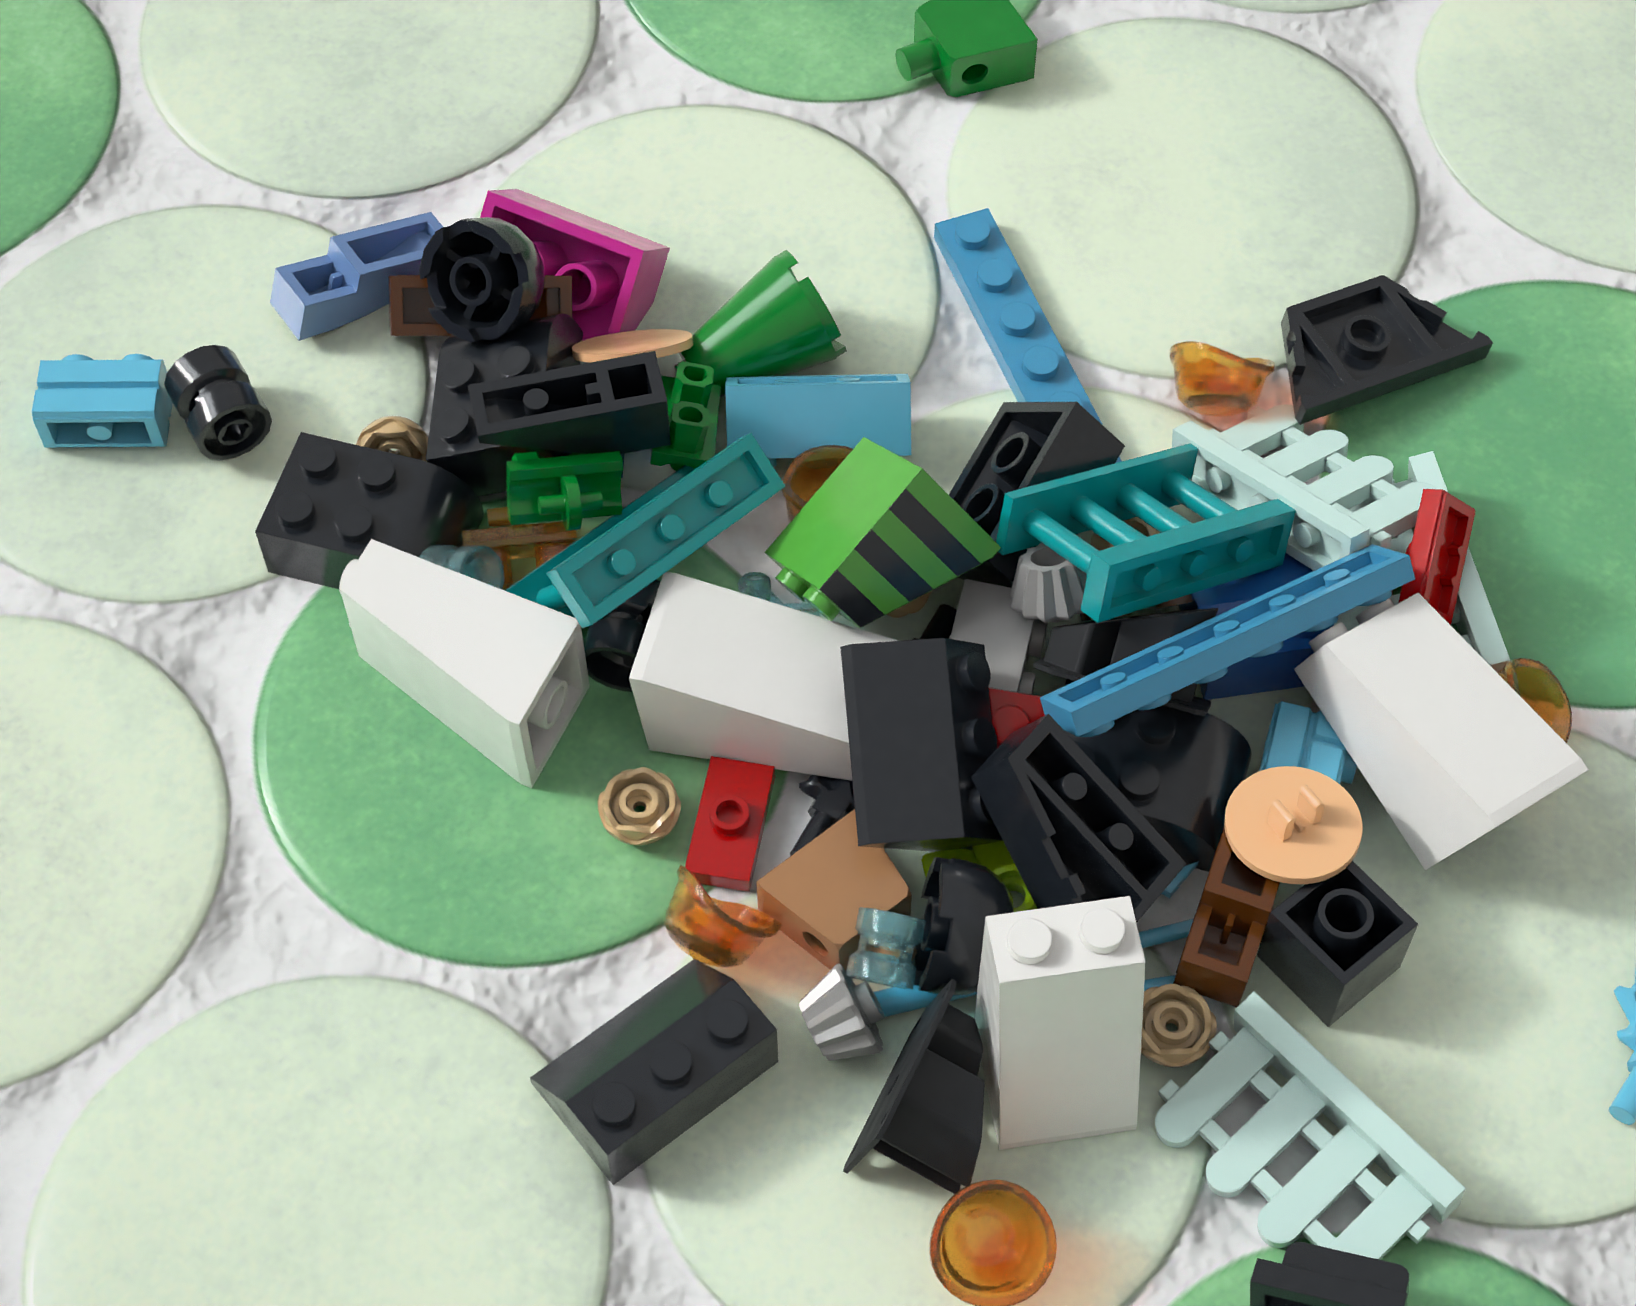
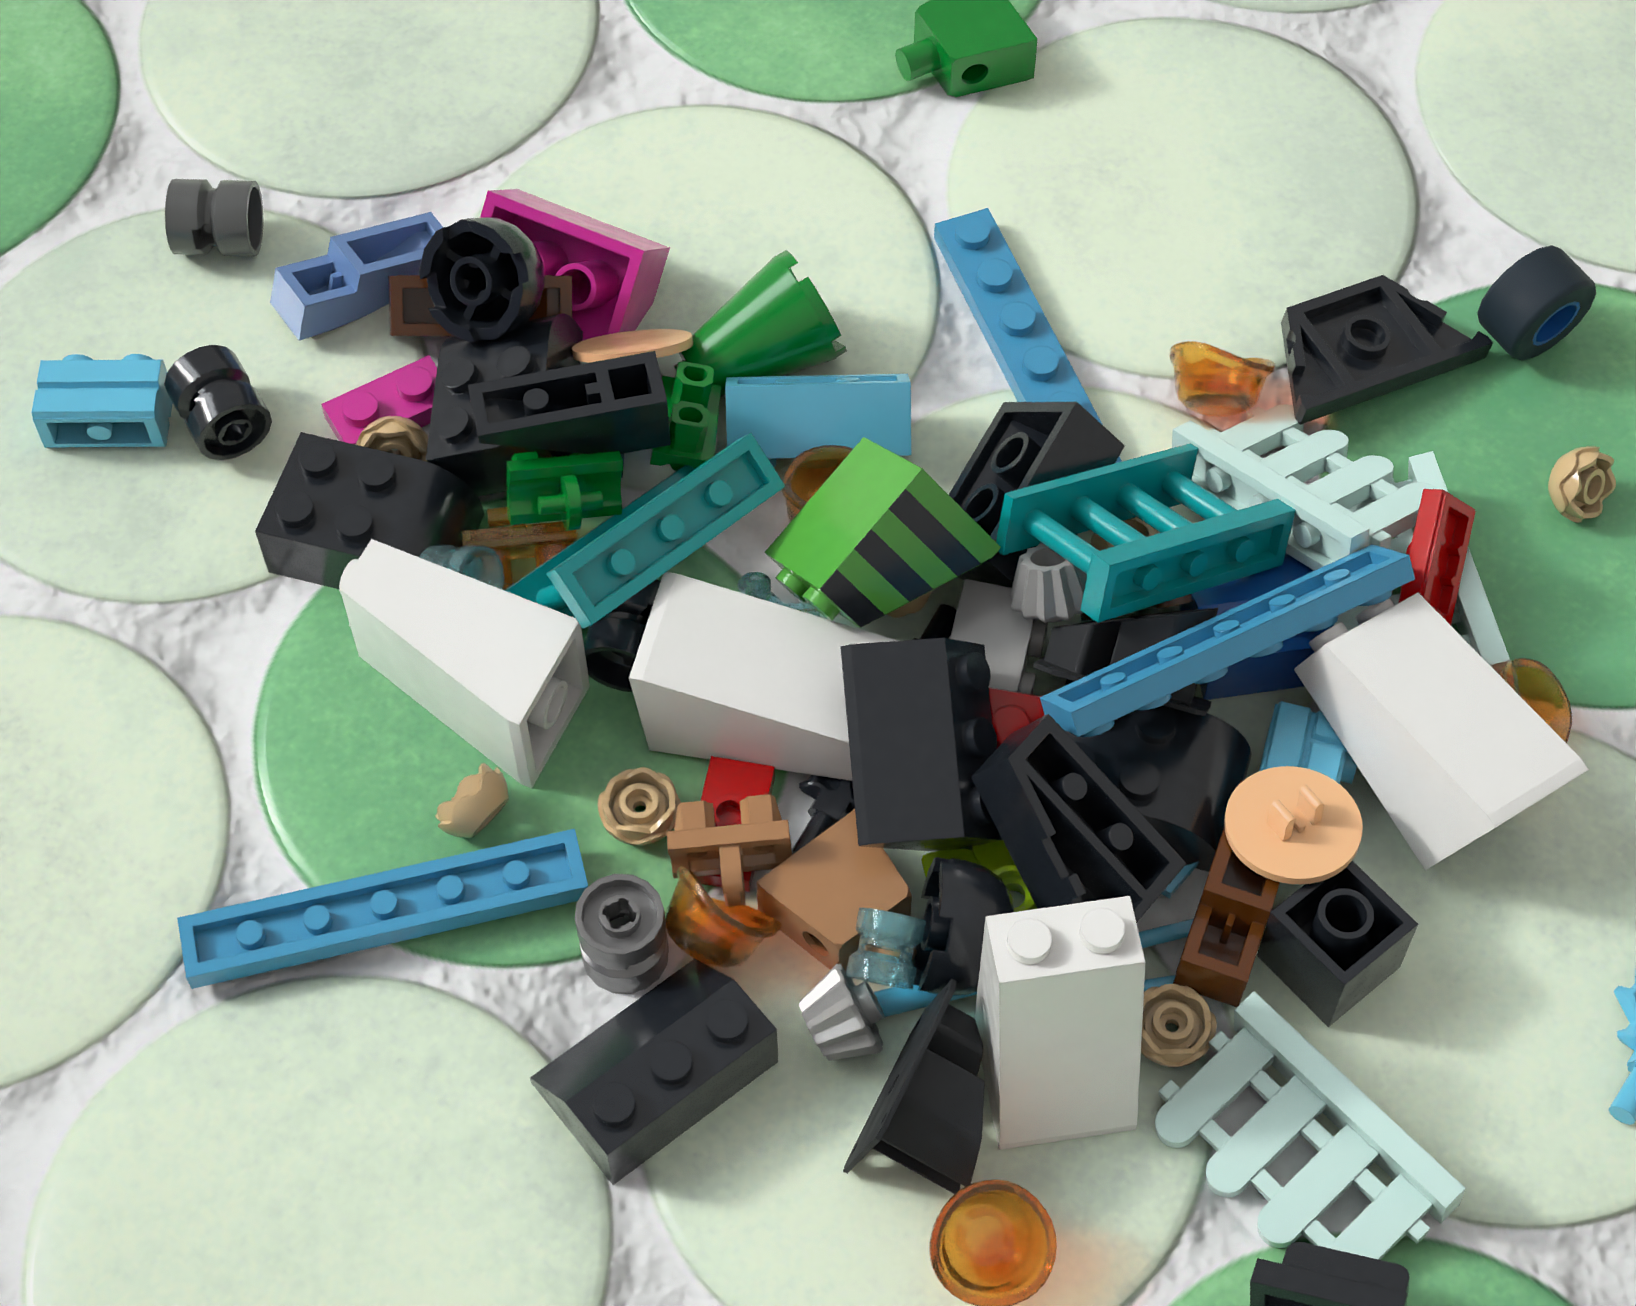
(214, 217): none -> dark grey wheel
(381, 908): none -> dark azure plate
(401, 393): none -> dark pink plate
(474, 804): none -> tan plate
(622, 933): none -> flat silver wheel
(732, 849): none -> medium nougat hips
(1536, 302): none -> black wheel
(1581, 483): none -> tan plate

